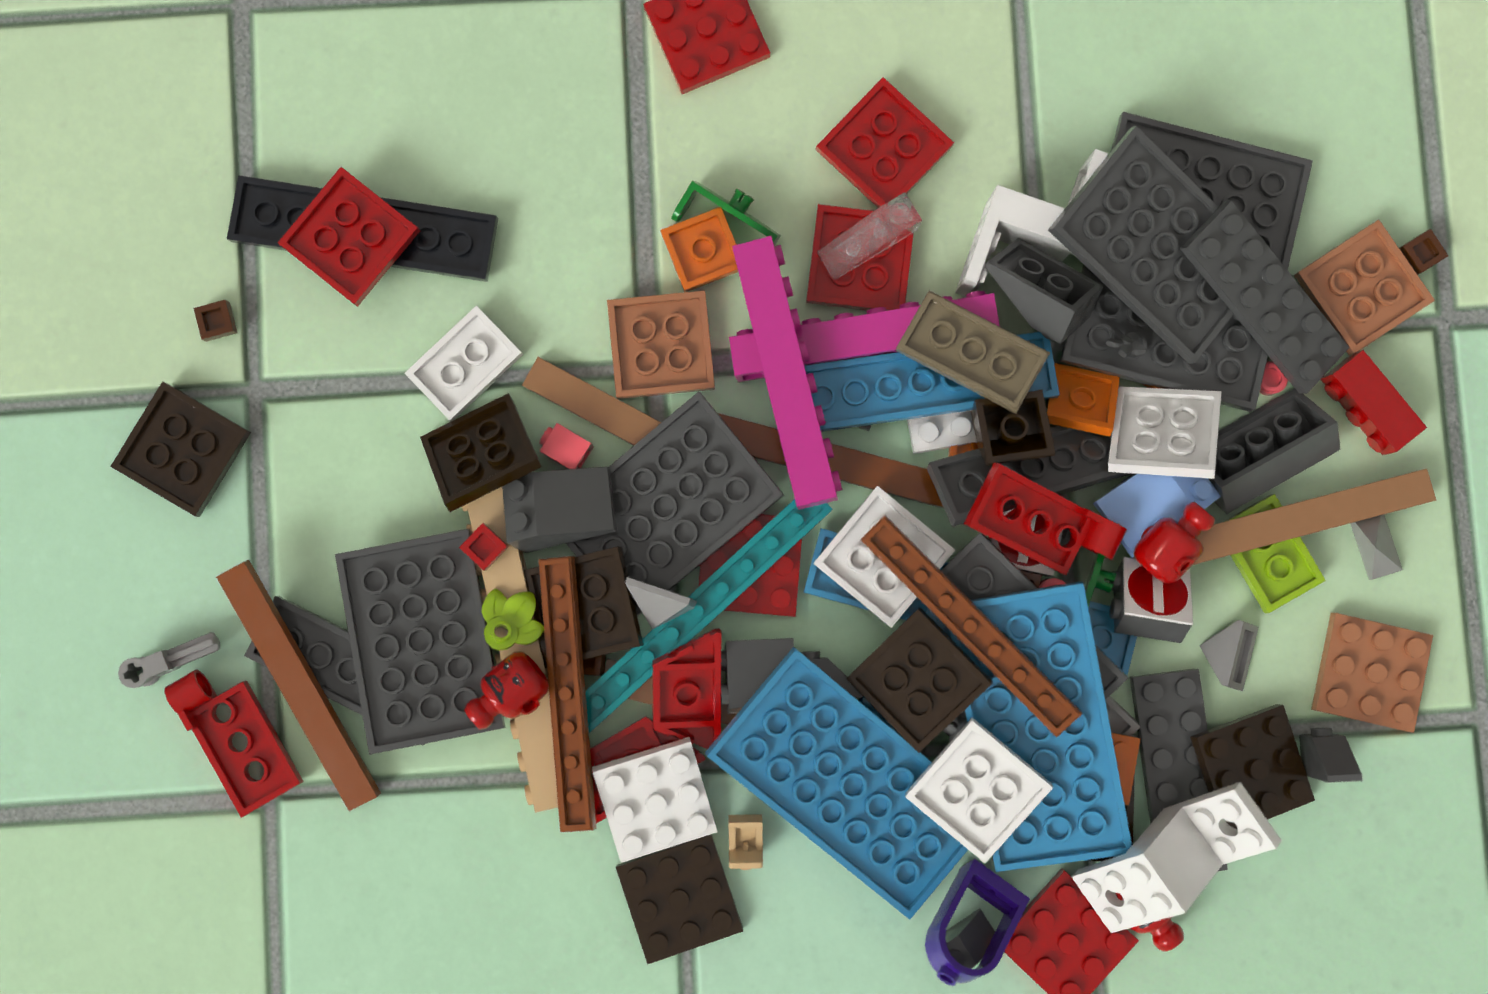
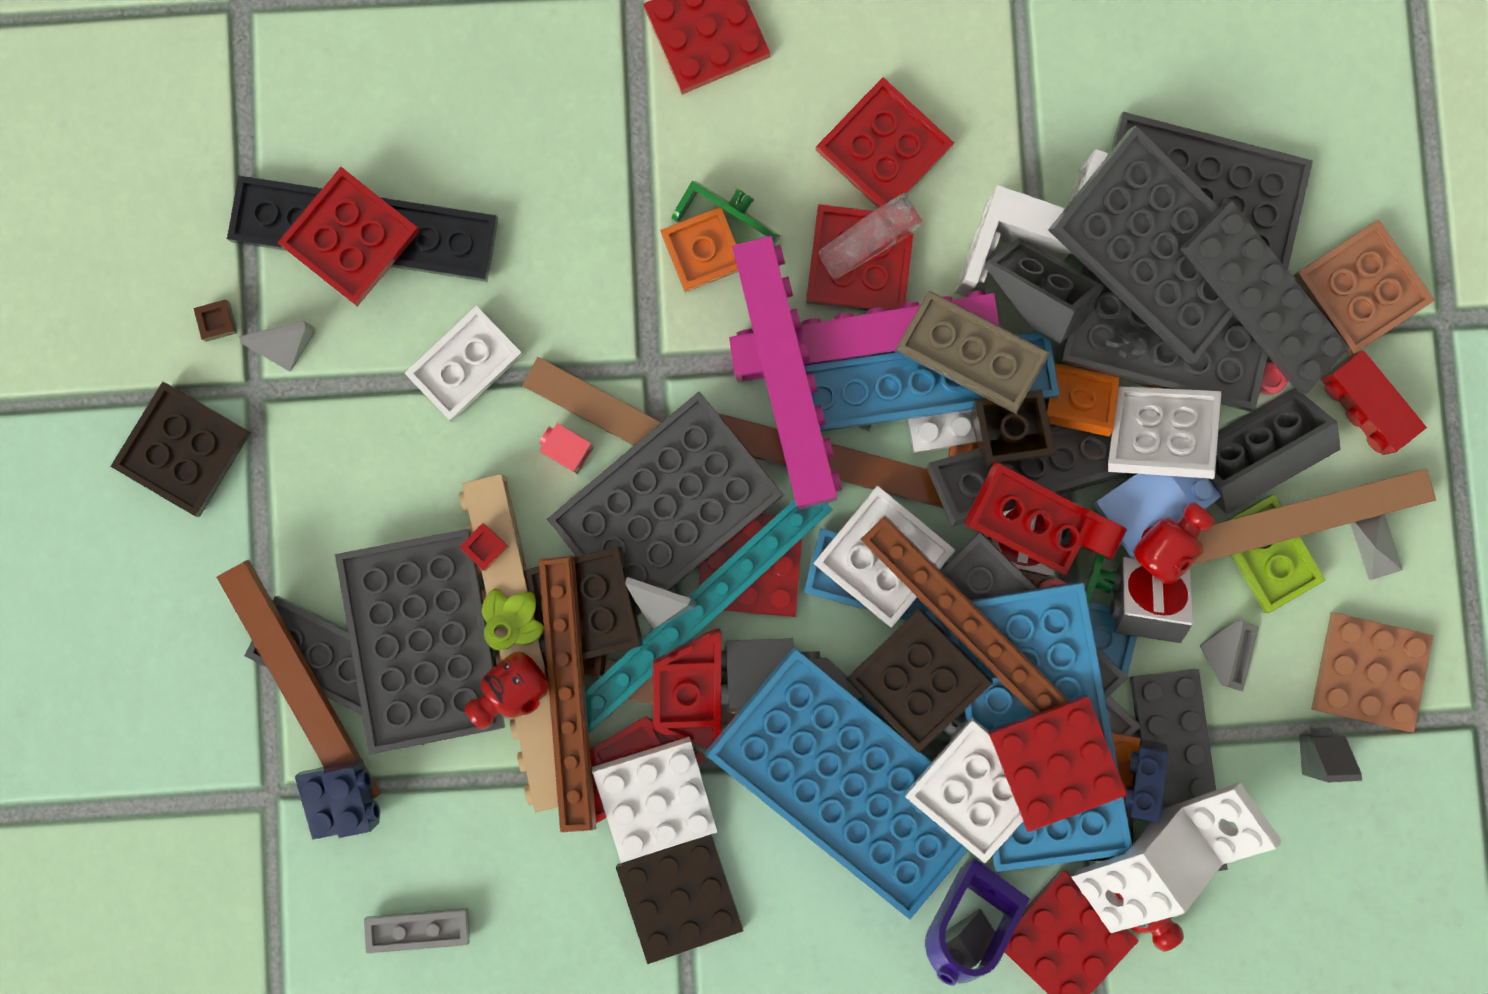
(166, 661): light grey connector -> none
(197, 705): red hinge -> none
(281, 344): none -> light grey slope
(338, 800): none -> dark blue plate
(417, 930): none -> light grey plate
(479, 452): dark brown plate -> none
(558, 507): dark grey slope -> none
(660, 344): nougat plate -> none
(745, 842): tan bracket -> none
(1057, 763): none -> red plate
(1148, 789): none -> dark blue plate
(1259, 755): dark brown plate -> none
(1423, 251): reddish brown plate -> none

